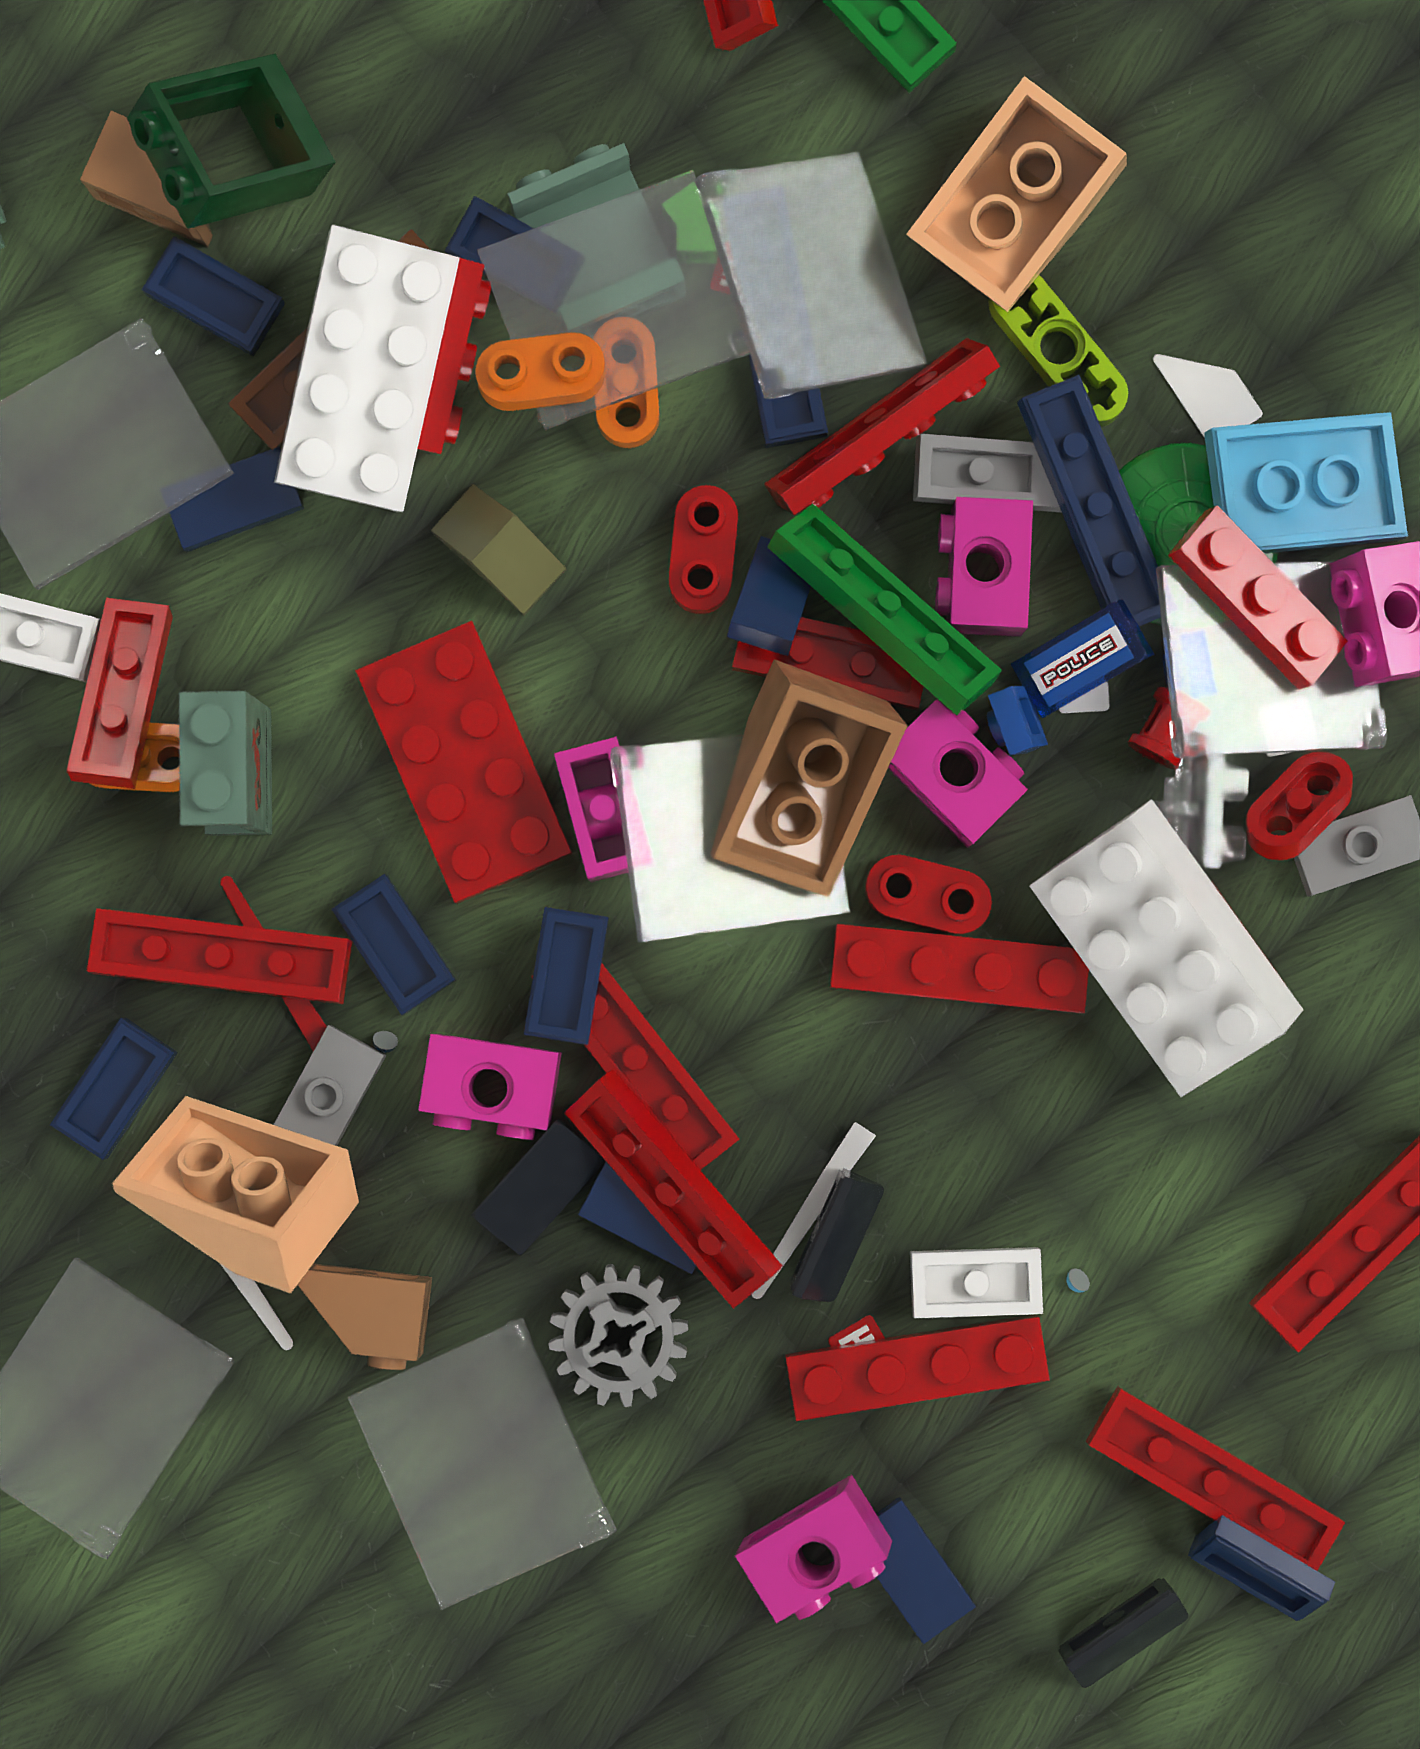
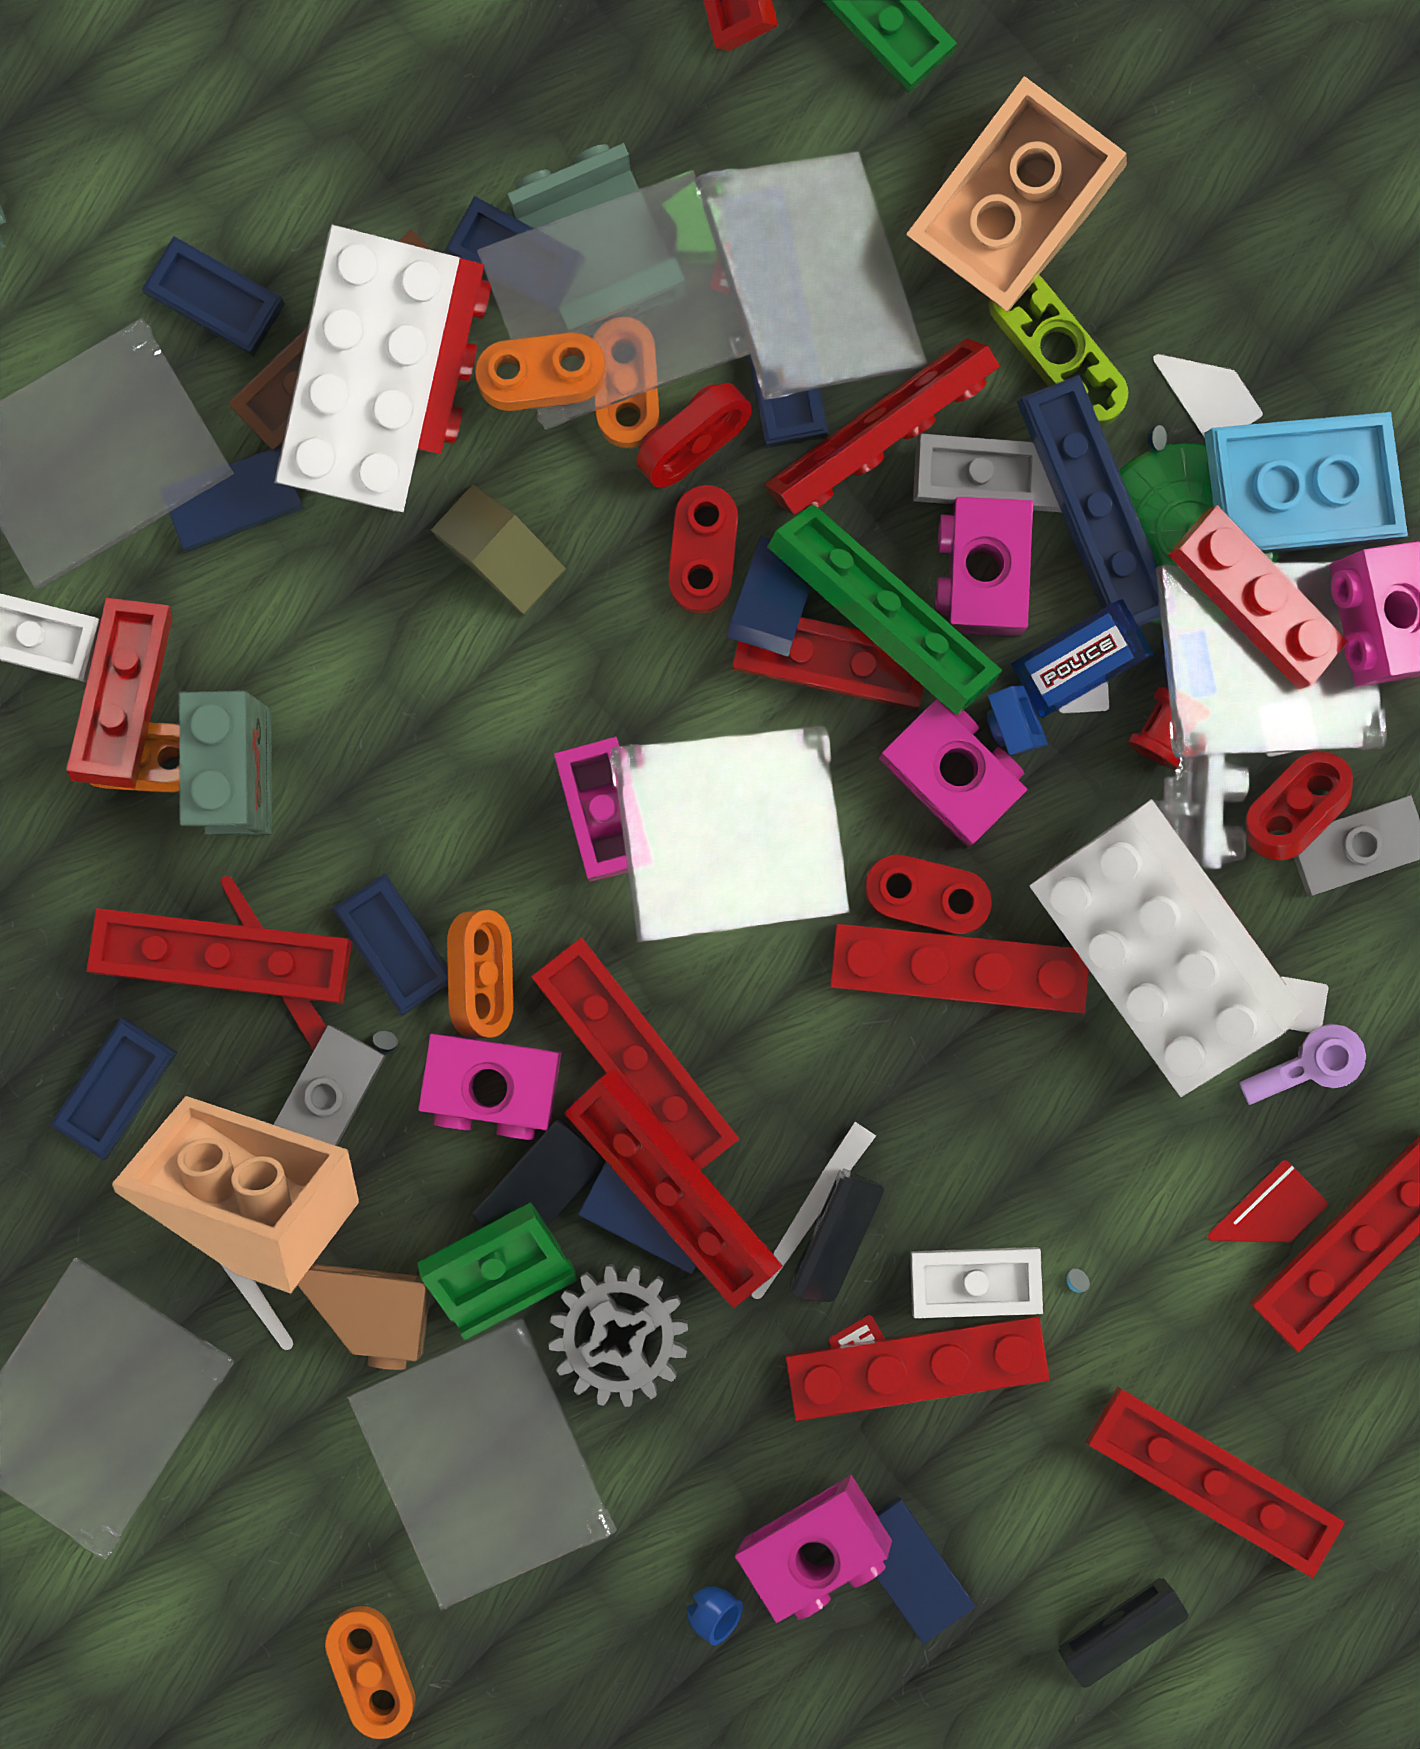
(126, 180): medium nougat slope -> none
(265, 98): dark green window -> none
(368, 1670): none -> orange plate
(464, 762): red plate -> none
(480, 974): none -> orange plate
(497, 1271): none -> green plate
(566, 975): dark blue tile -> none
(693, 435): none -> red plate
(715, 1614): none -> blue hinge
(805, 778): medium nougat slope -> none
(1157, 437): none -> light grey piece
(1261, 1568): dark blue tile -> none
(1273, 1210): none -> red sticker
(1312, 998): none -> white sticker
(1328, 1056): none -> lavender plate

